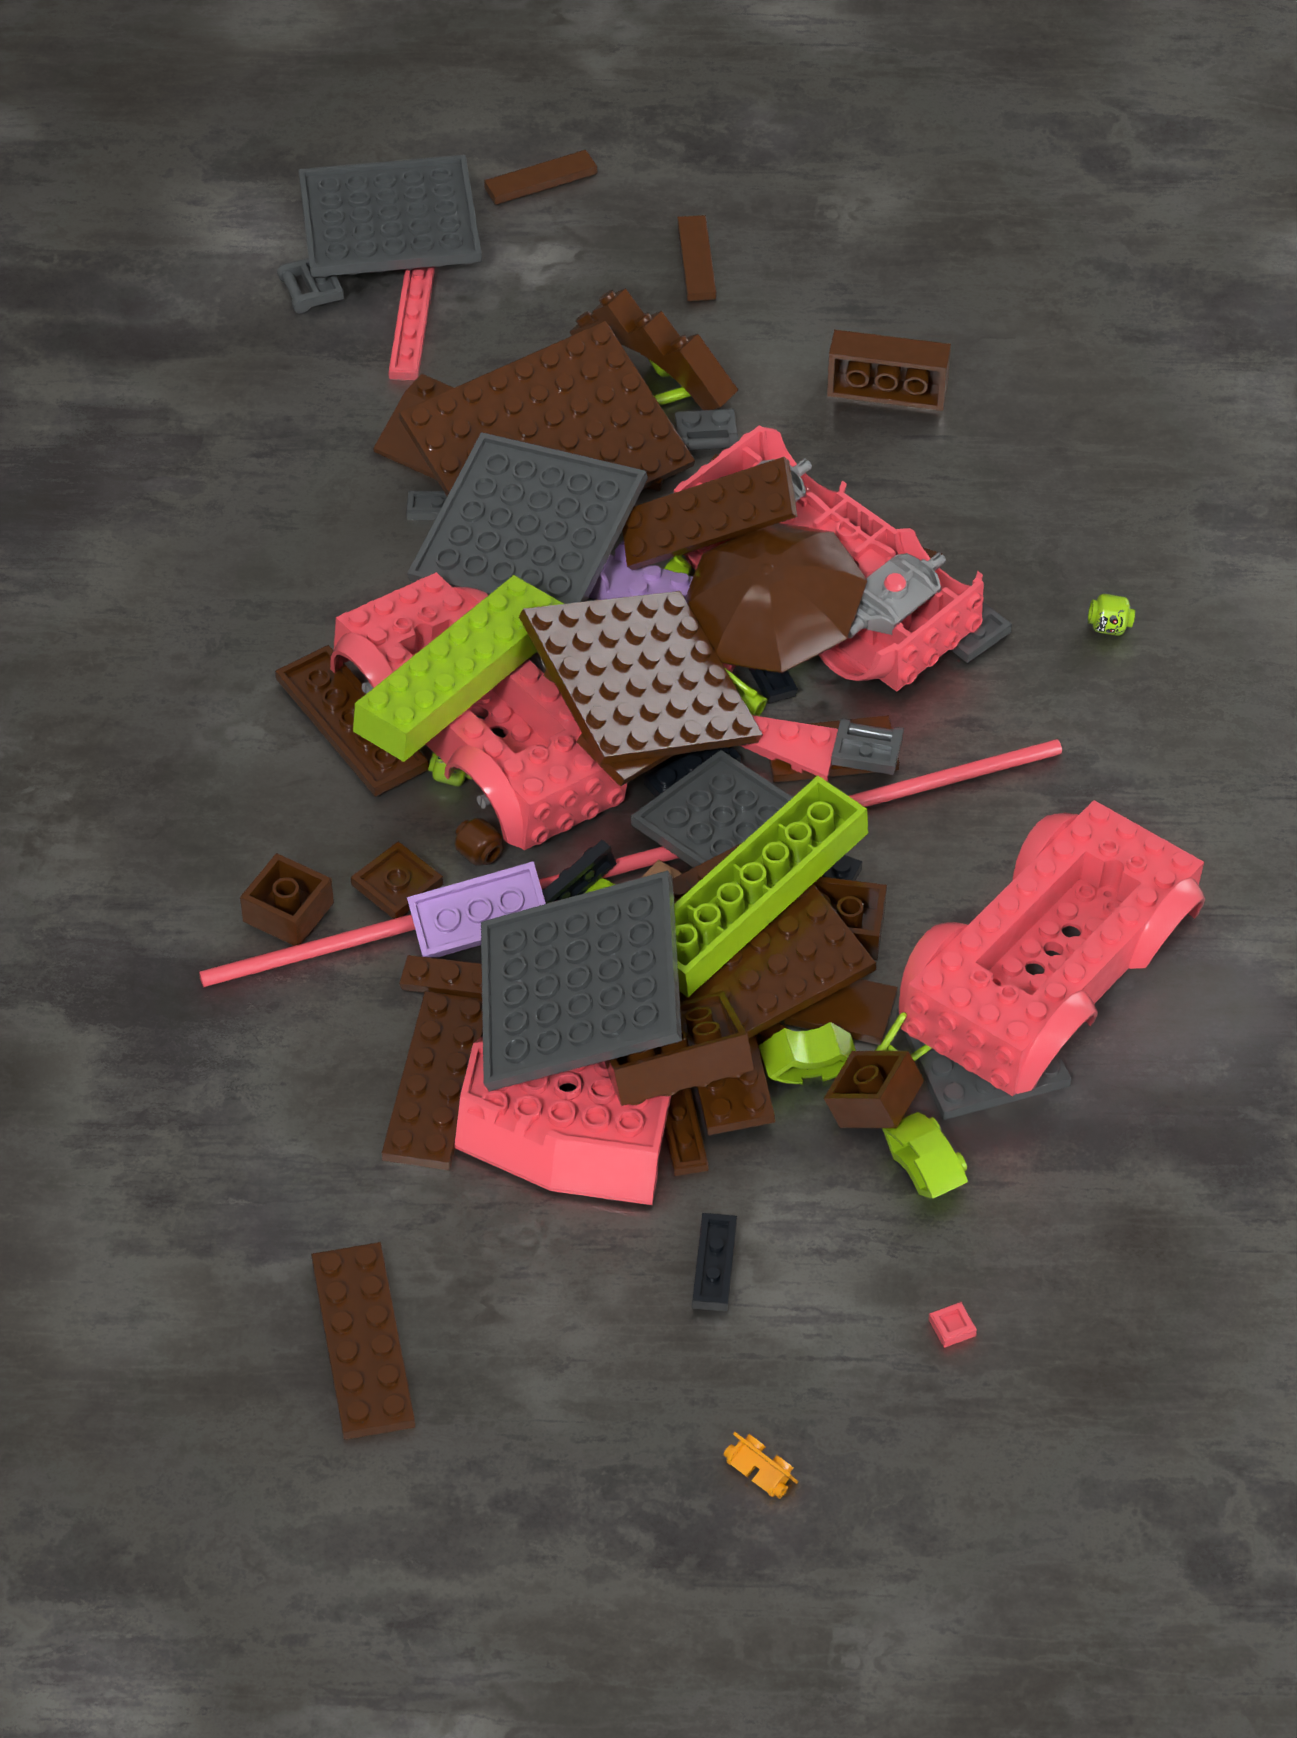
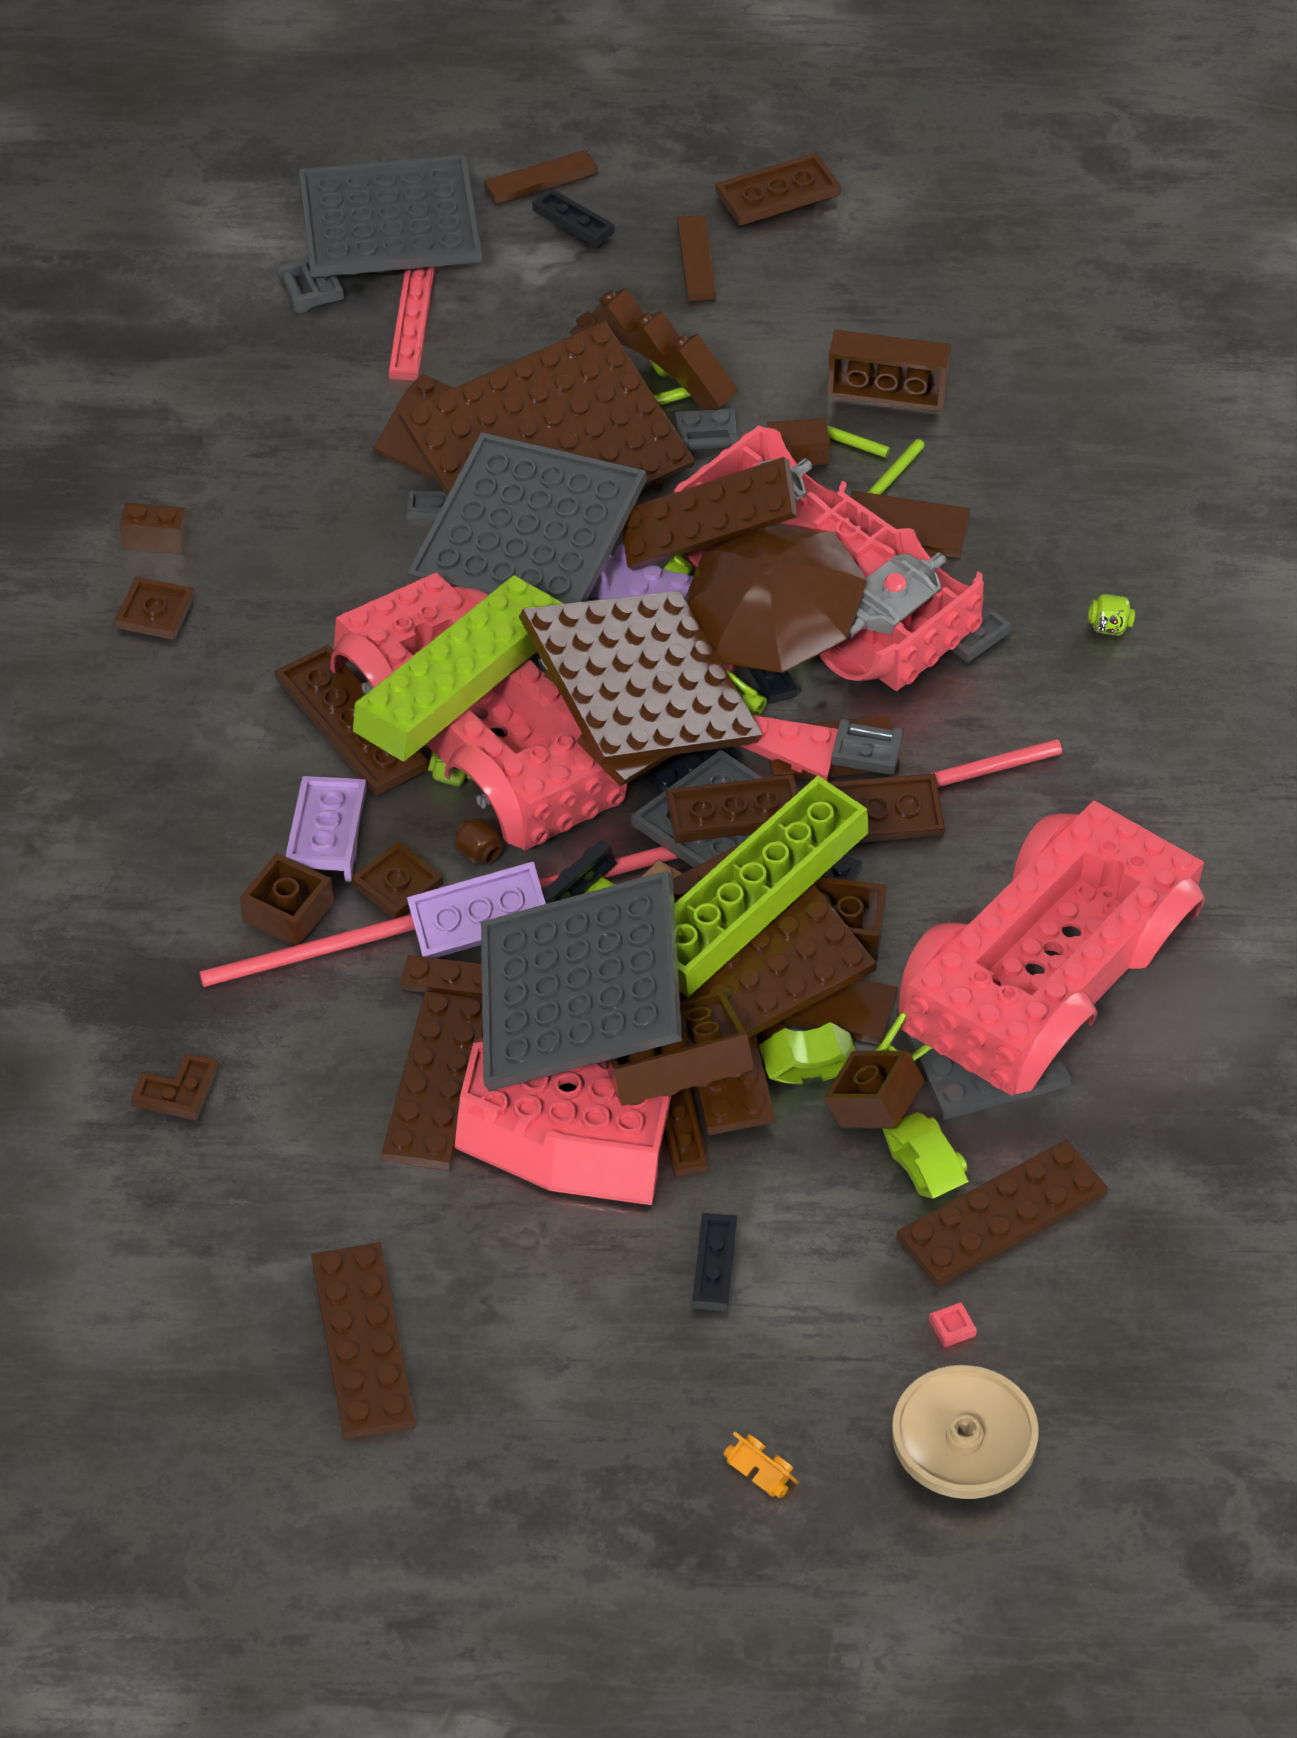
(154, 528): none -> reddish brown brick
(155, 608): none -> reddish brown plate
(181, 1095): none -> reddish brown plate
(327, 823): none -> lavender hinge
(573, 217): none -> black plate
(727, 807): none -> reddish brown tile
(777, 189): none -> reddish brown plate
(805, 439): none -> reddish brown brick
(858, 442): none -> lime bar
(898, 466): none -> lime bar
(898, 806): none -> reddish brown tile
(935, 524): none -> reddish brown tile
(965, 1431): none -> tan dish
(1001, 1213): none -> reddish brown plate

